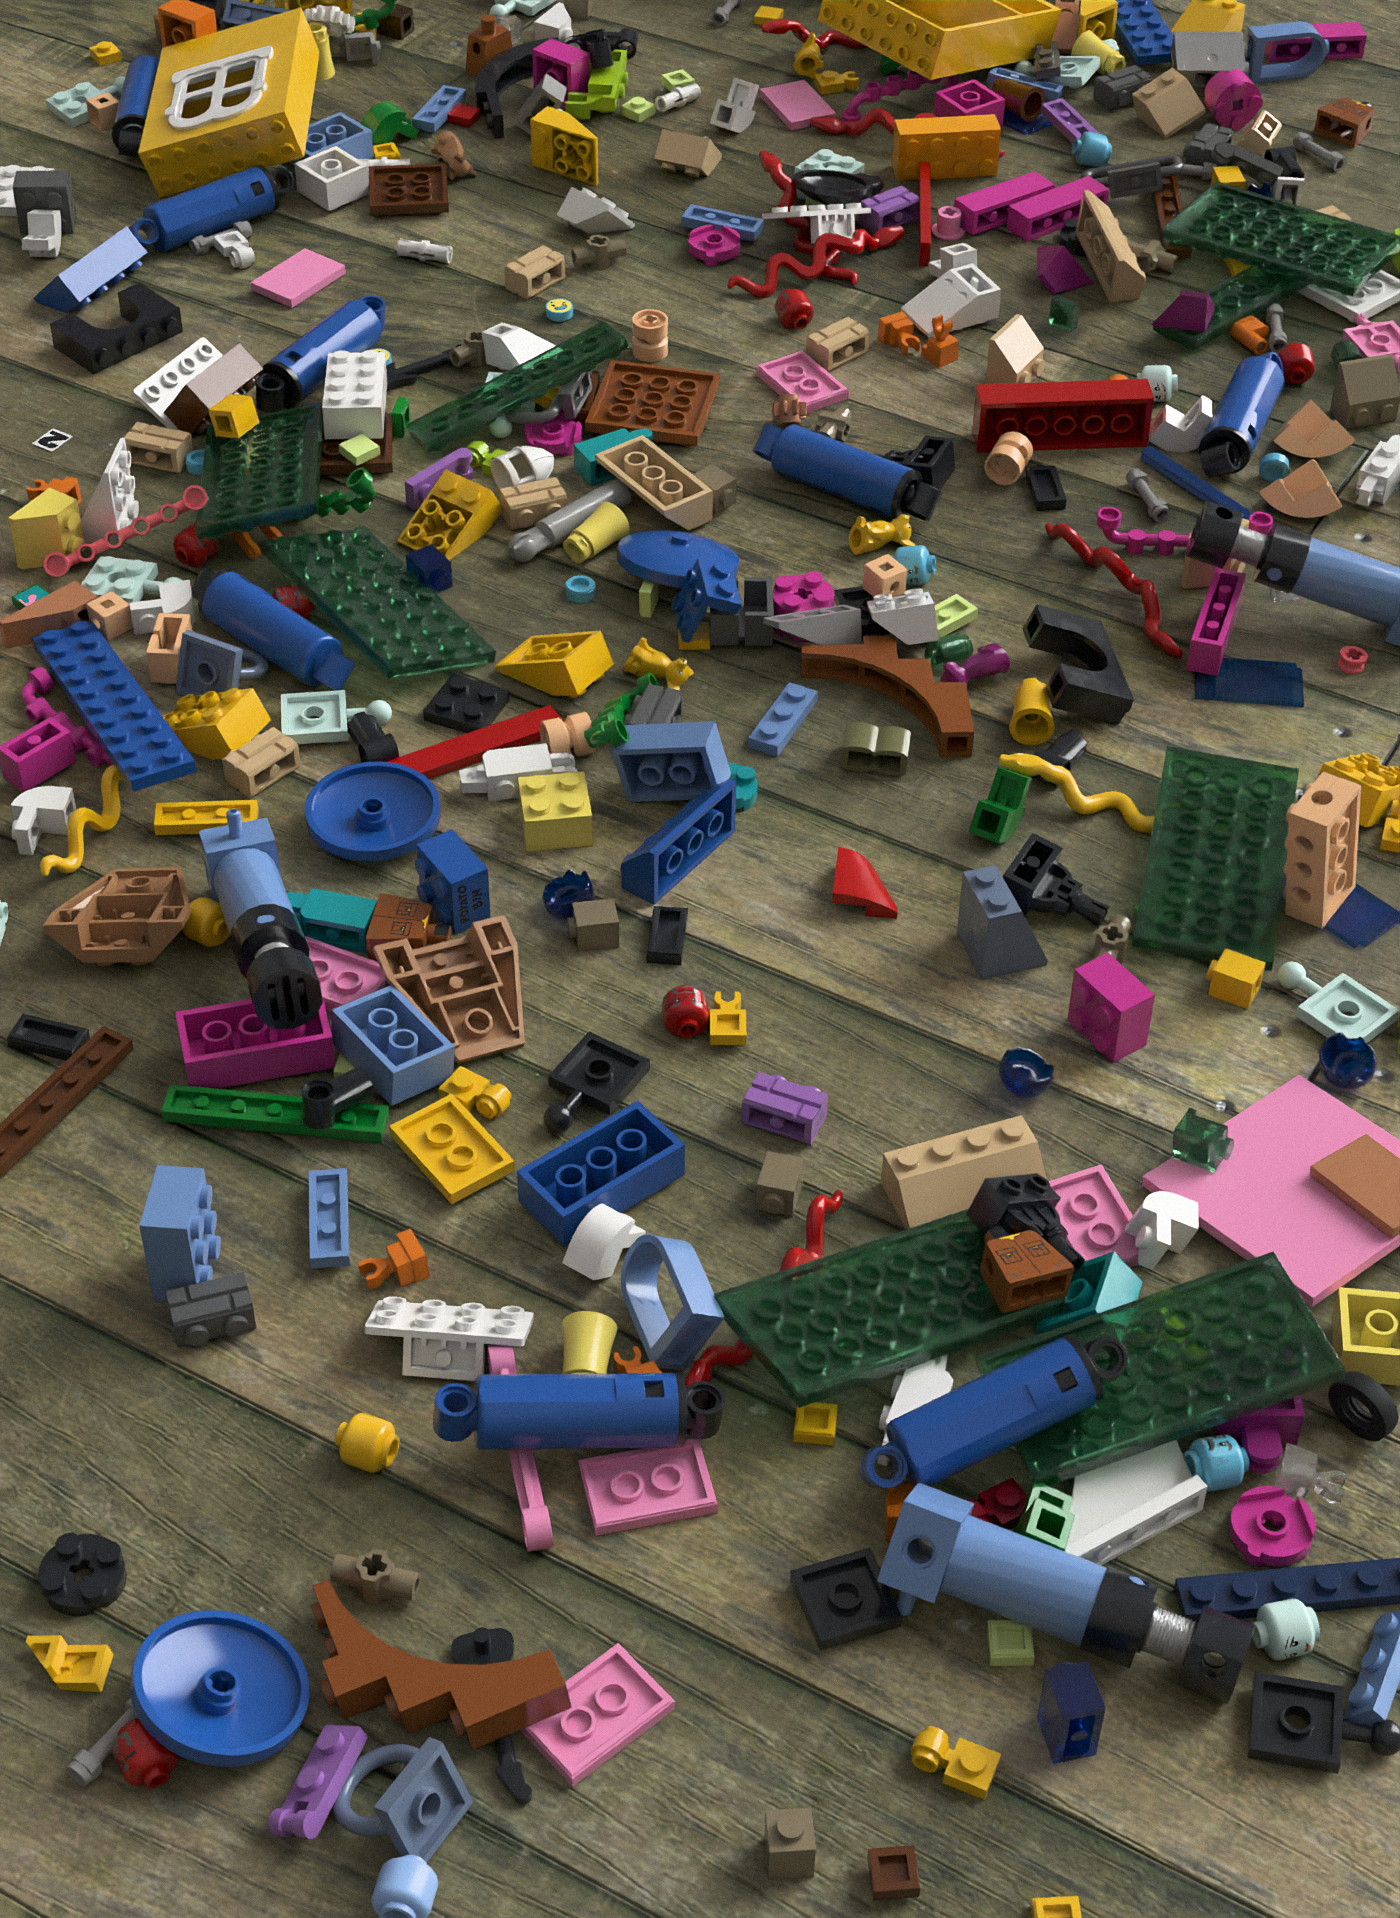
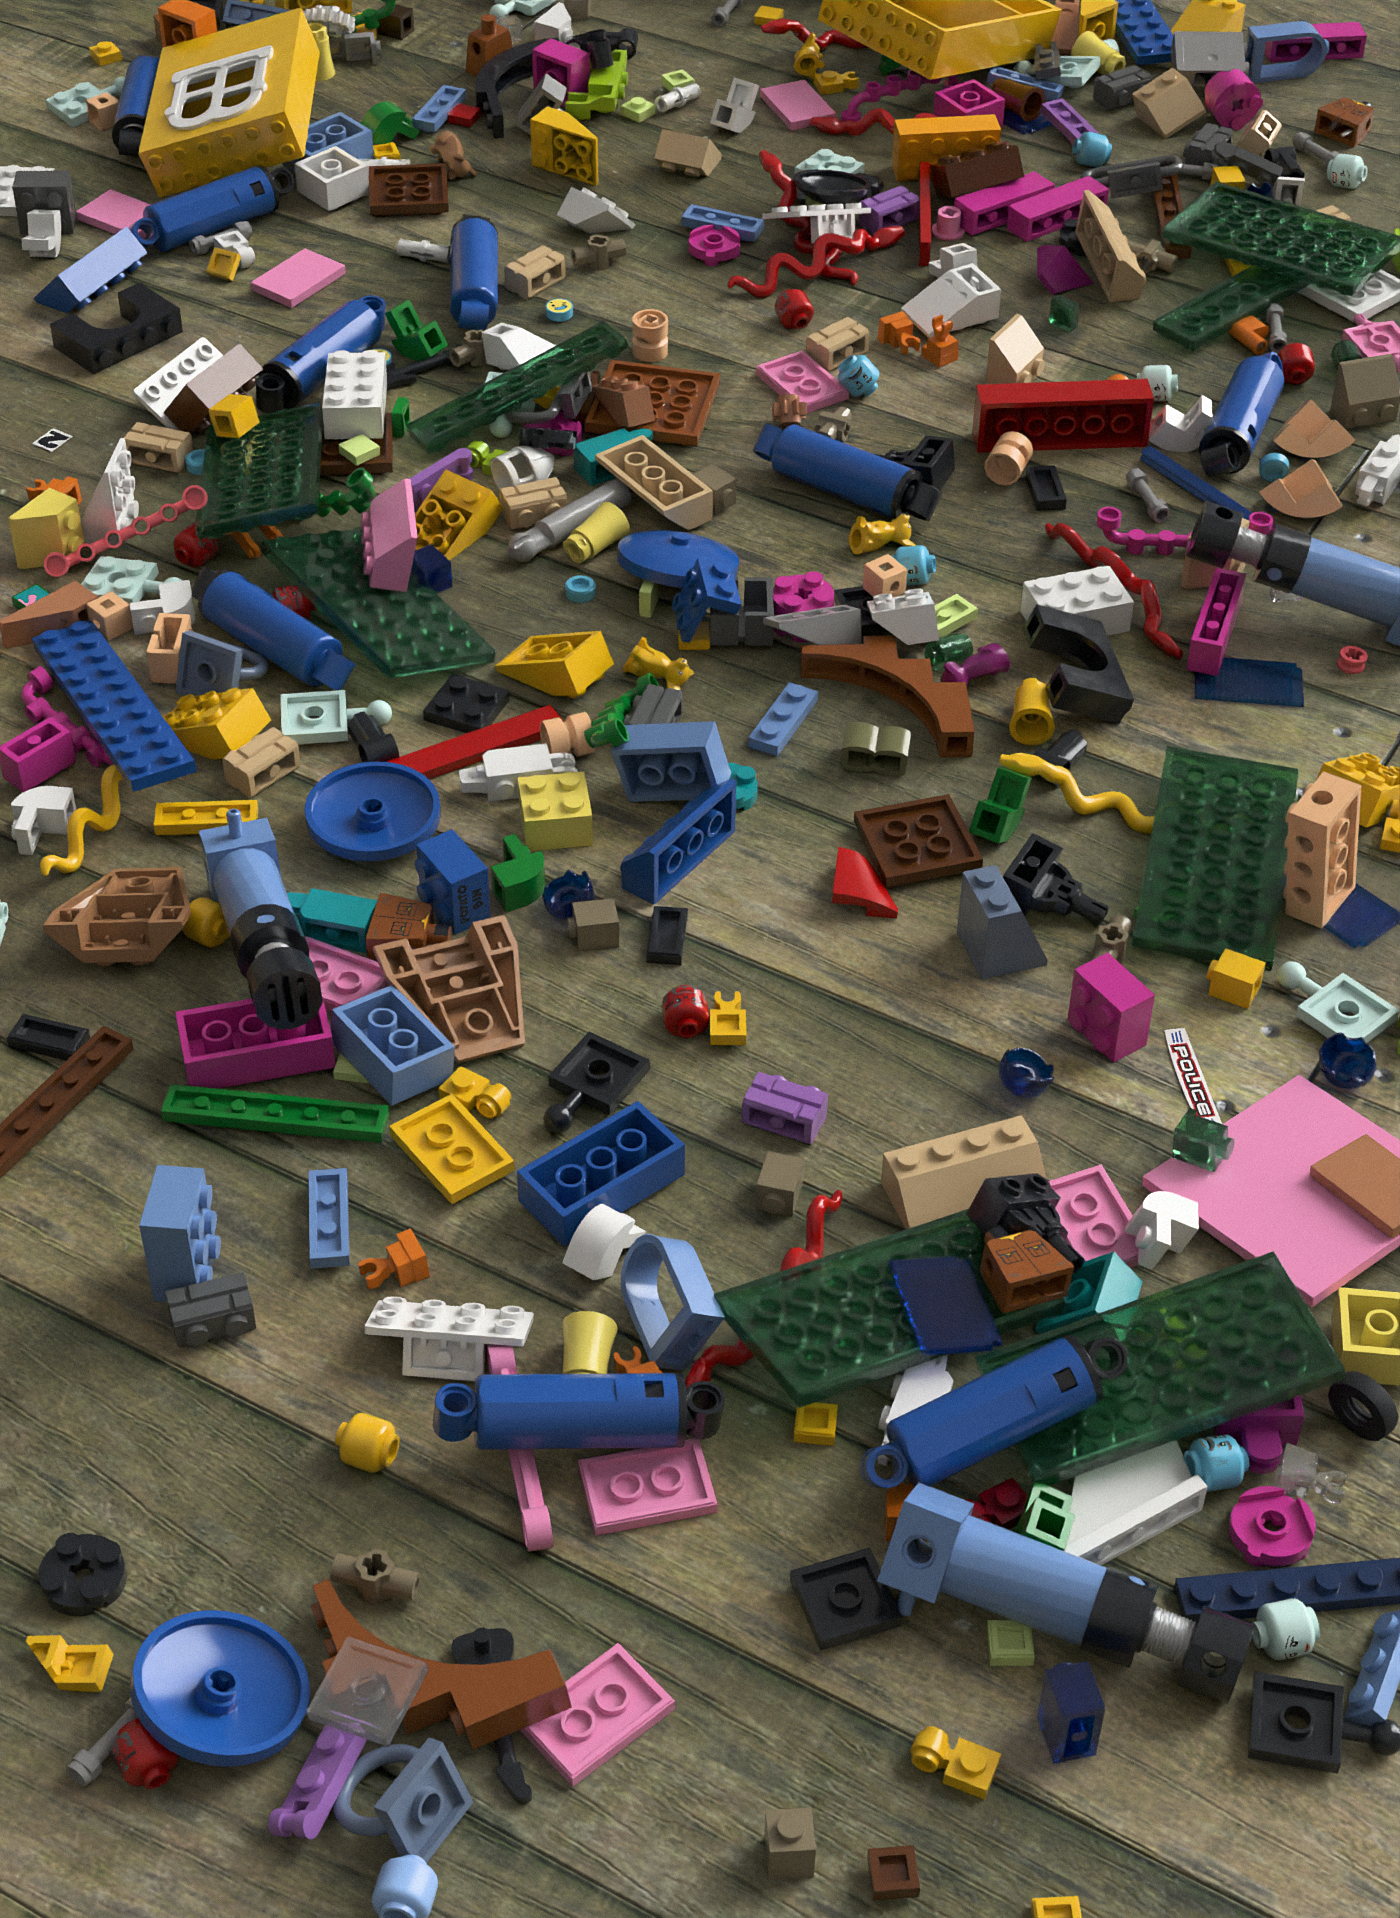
(112, 212): none -> bright pink tile
(223, 264): none -> yellow tile
(325, 1098): black piece -> none
(367, 1691): none -> clear tile
(390, 538): none -> bright pink slope
(412, 337): none -> green brick
(474, 272): none -> blue piece
(520, 877): none -> green brick
(547, 438): none -> black plate
(625, 401): none -> nougat slope
(858, 375): none -> medium azure head
(917, 840): none -> reddish brown plate
(944, 1305): none -> clear blue window
(976, 169): none -> reddish brown brick
(1086, 593): none -> white brick
(1188, 312): magenta slope -> none
(1190, 1074): none -> sticker
(1346, 171): none -> light aqua head

